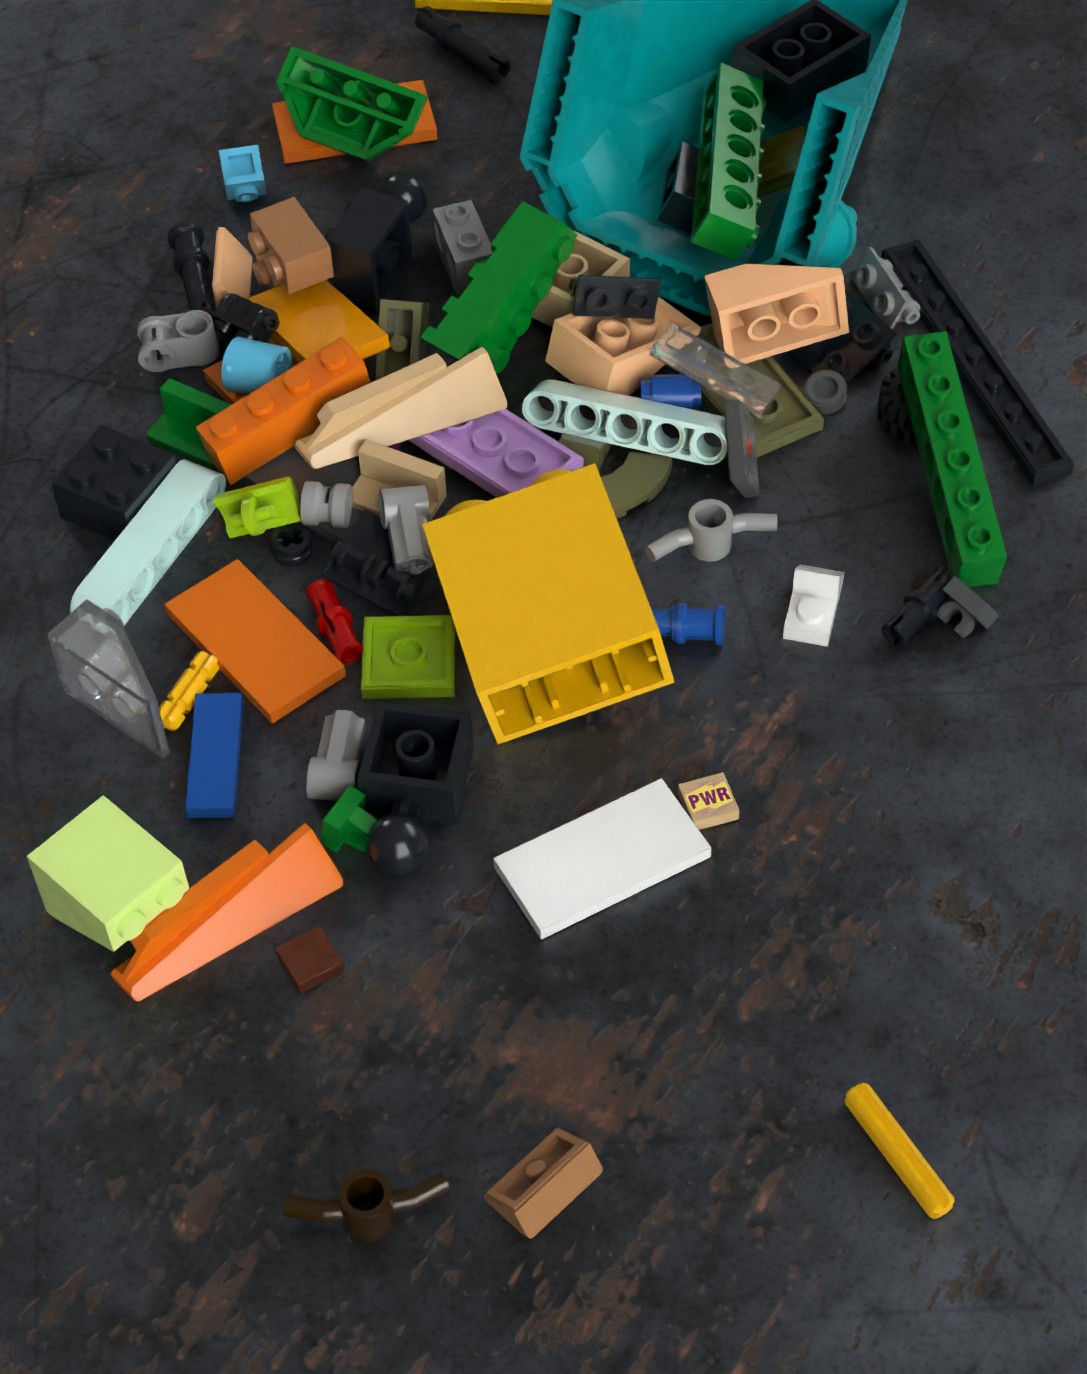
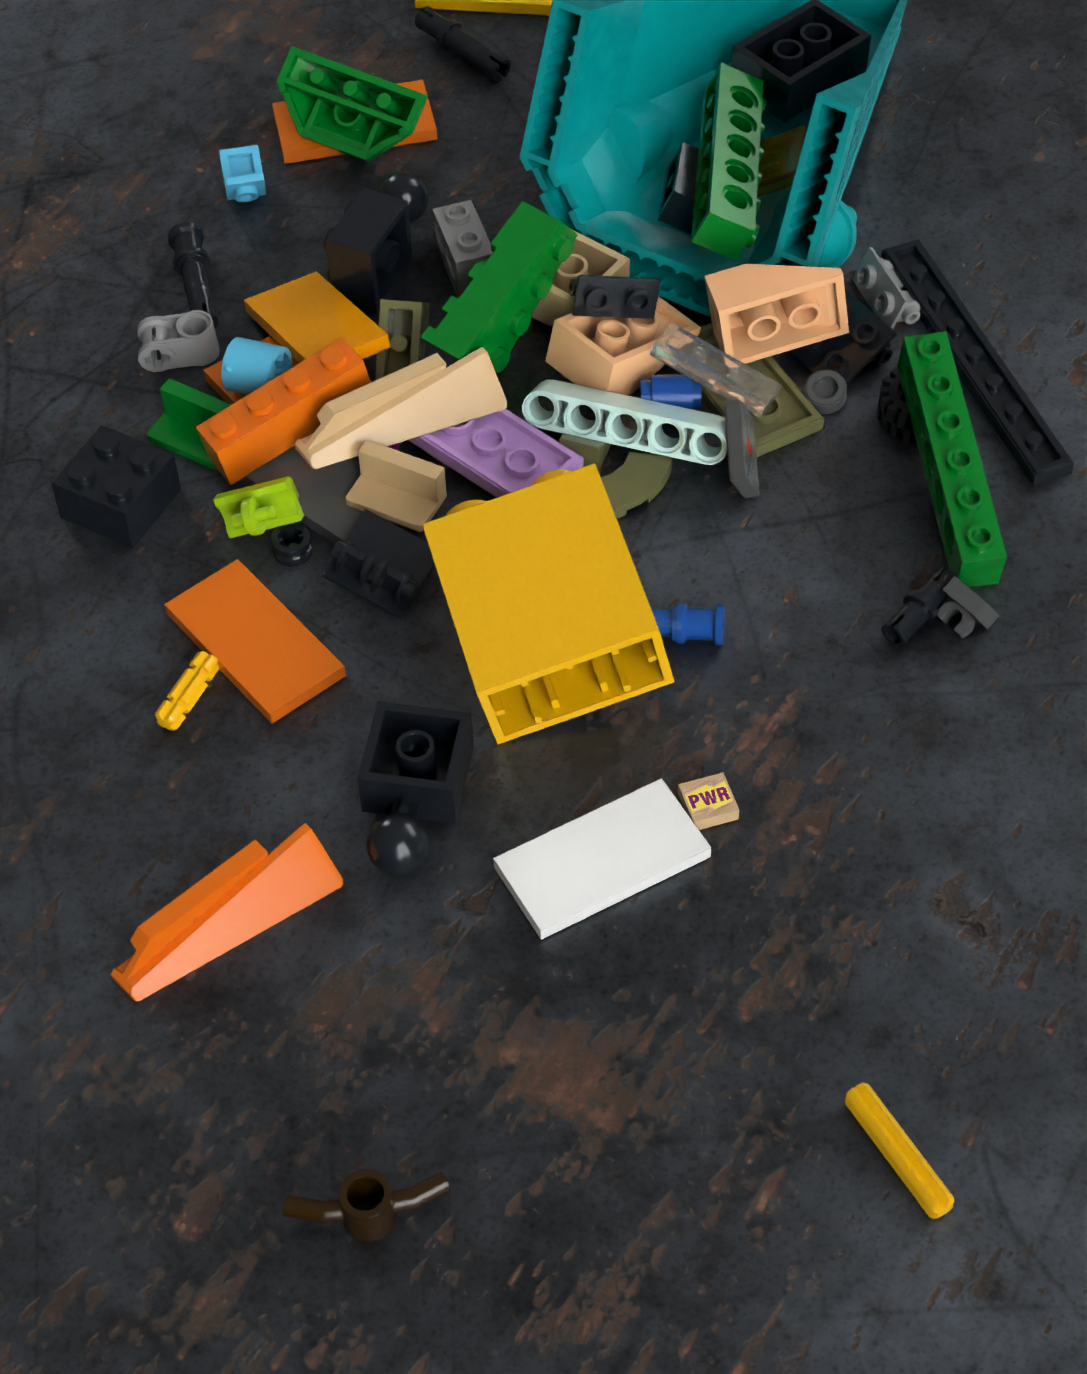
(106, 675): clear slope -> none
(106, 875): yellowish green slope -> none
(152, 540): light aqua beam -> none
(215, 755): blue tile -> none
(231, 267): light nougat slope -> none
(243, 319): black hinge -> none
(288, 247): medium nougat brick -> none
(309, 959): copper tile -> none
(326, 504): light grey wheel -> none
(334, 621): red pin -> none
(337, 757): light grey piece -> none
(347, 822): green tile -> none
(403, 513): light grey piece -> none
(408, 657): lime tile -> none
(545, 1182): medium nougat slope -> none
(710, 531): light grey piece -> none
(813, 605): white slope -> none

